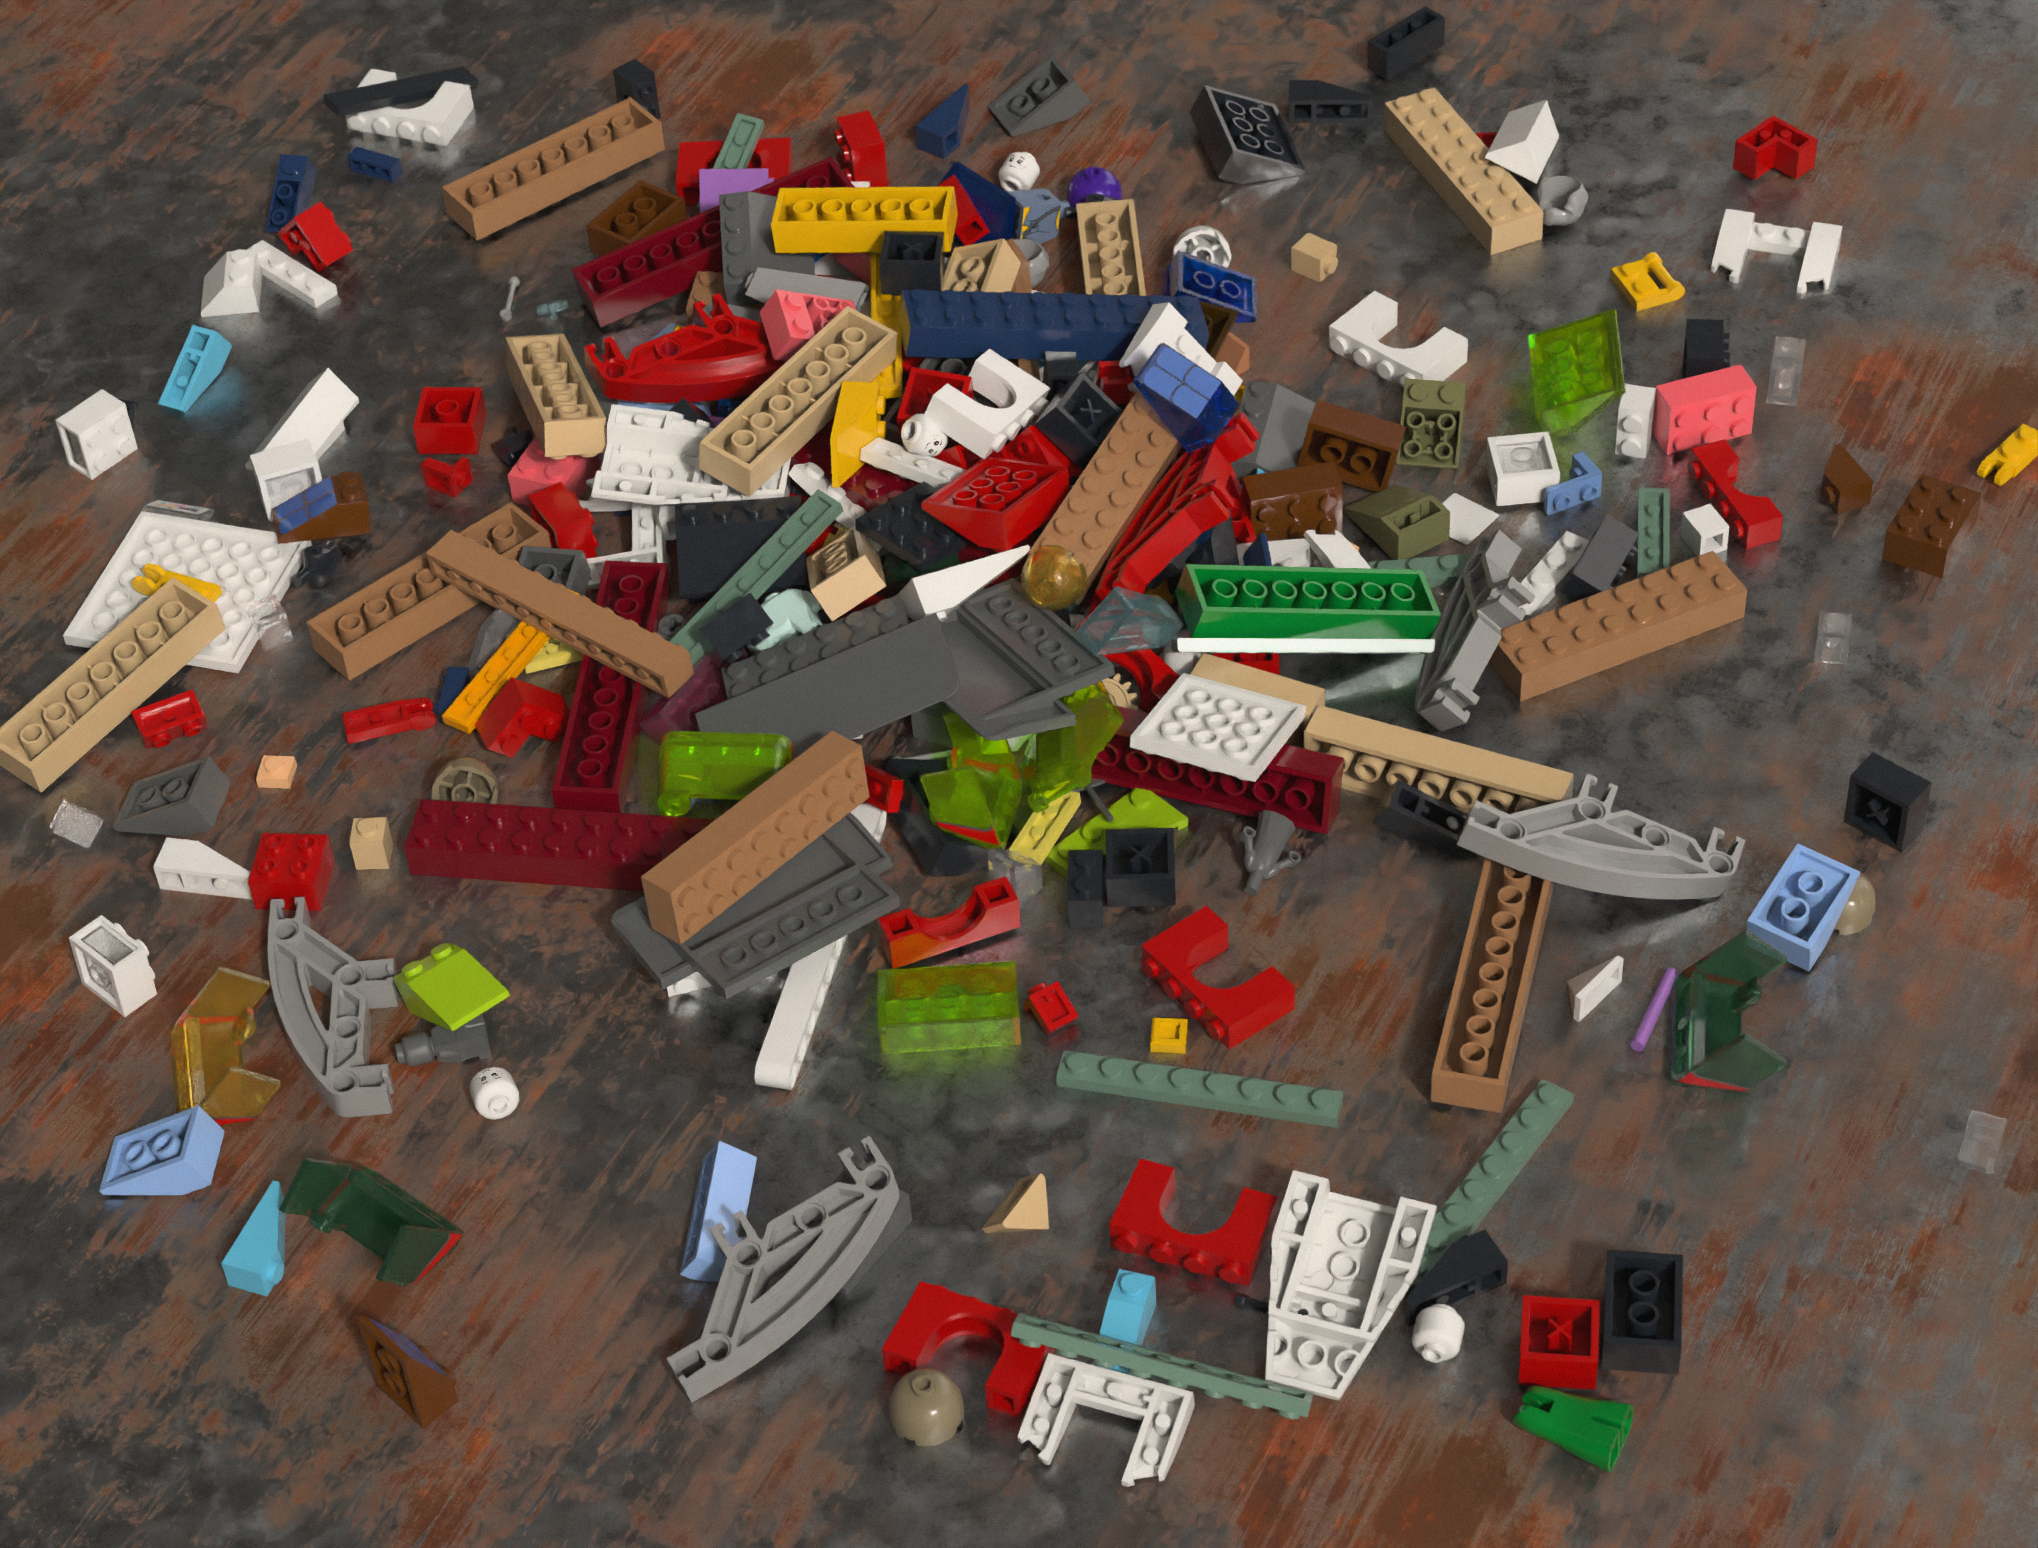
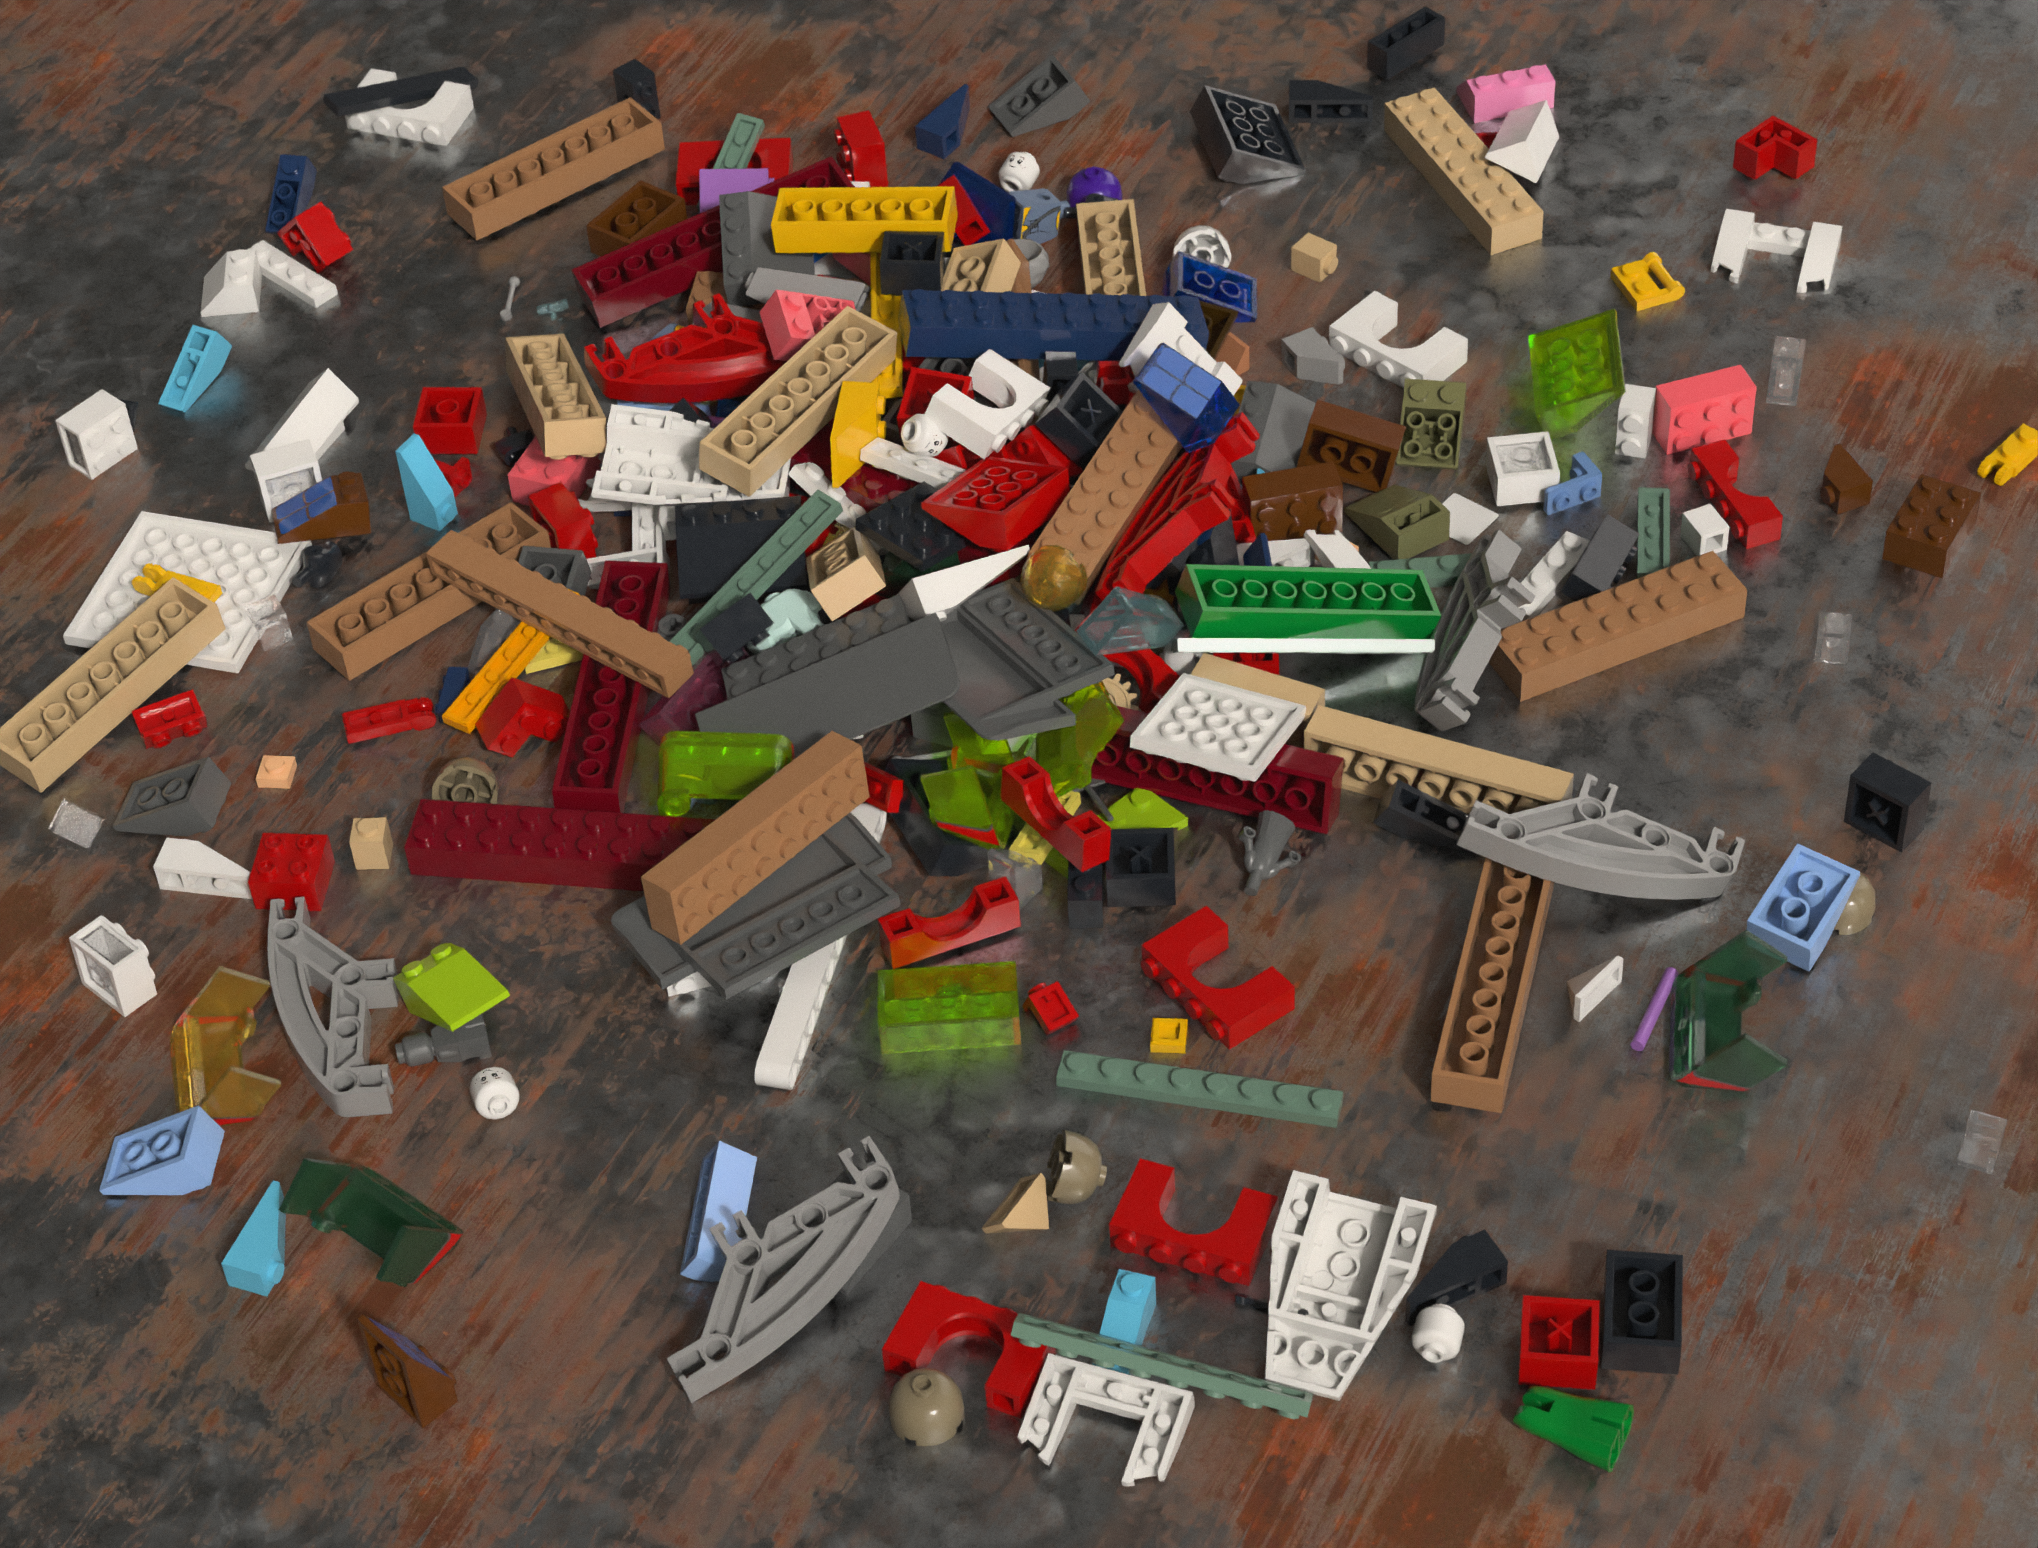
(179, 510): slope -> none
(375, 164): dark blue piece -> none
(425, 487): none -> medium azure slope
(1030, 794): none -> red arch
(1074, 1168): none -> dark tan cylinder
(1312, 358): none -> light grey slope
(1495, 1171): sand green plate -> none
(1497, 94): none -> bright pink slope
(1561, 200): light grey hair -> none
(1705, 347): black brick -> none

